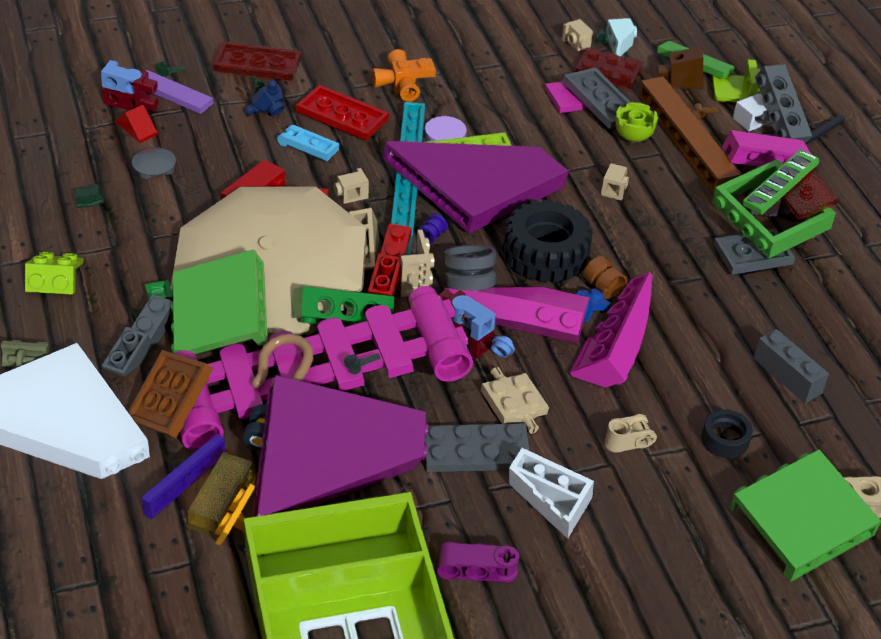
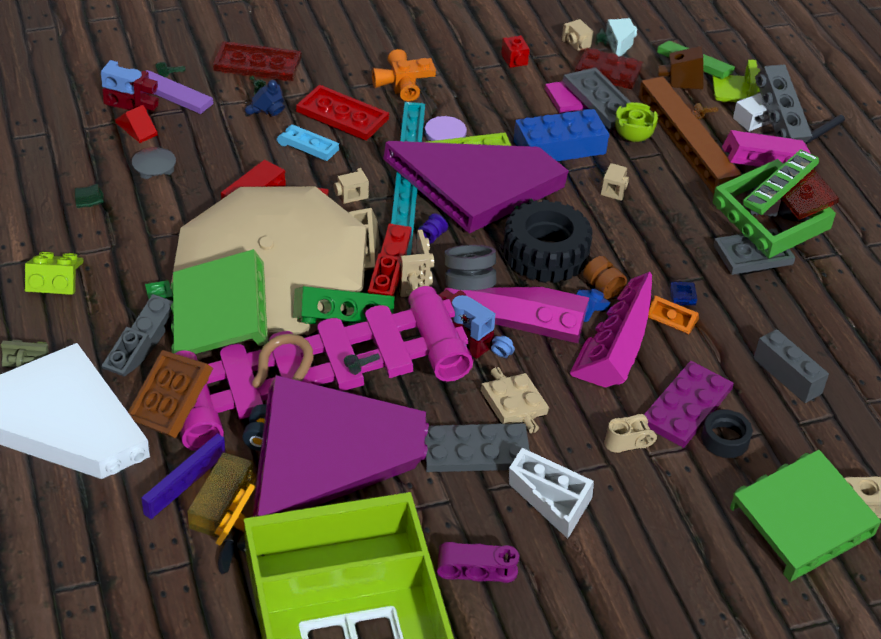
(227, 550): none -> black piece
(515, 51): none -> red brick
(564, 134): none -> blue brick
(672, 315): none -> orange slope
(683, 293): none -> clear blue plate
(687, 403): none -> magenta plate

